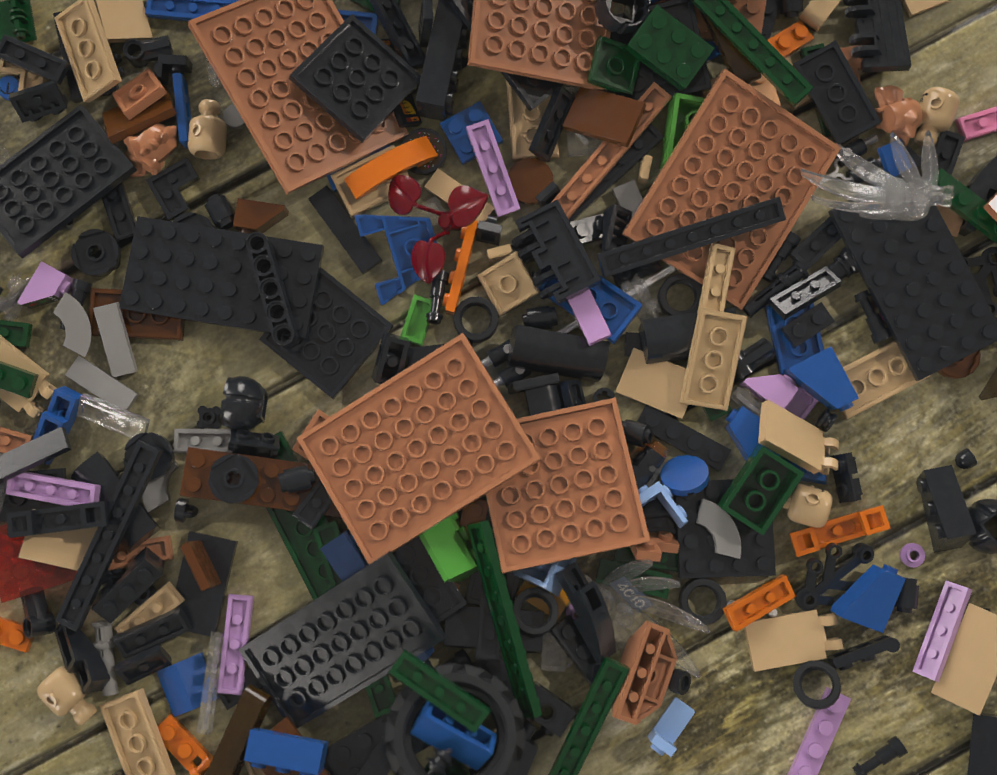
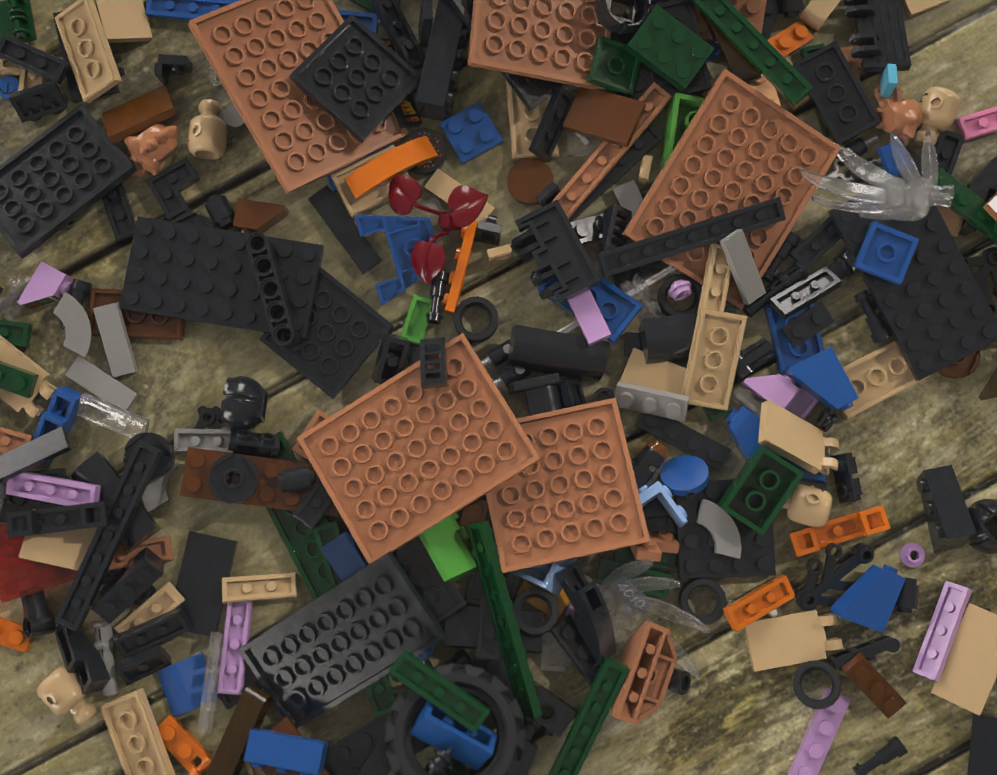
(85, 245): black plate -> none
(139, 93): nougat tile -> none
(149, 50): black piece -> none
(182, 107): blue tile -> none
(182, 508): black tile -> none
(200, 565): reddish brown tile -> none
(259, 587): none -> tan tile
(438, 382): none -> black slope
(492, 168): lavender plate -> none
(508, 283): tan tile -> none
(540, 317): black brick -> none
(637, 433): black brick -> none
(652, 401): none -> light grey plate
(670, 727): light blue bracket -> none
(680, 290): none -> lavender plate
(742, 266): none -> light grey tile
(874, 685): none -> reddish brown plate
(886, 253): none -> blue plate
(888, 81): none -> medium azure tile
(965, 459): black hinge -> none

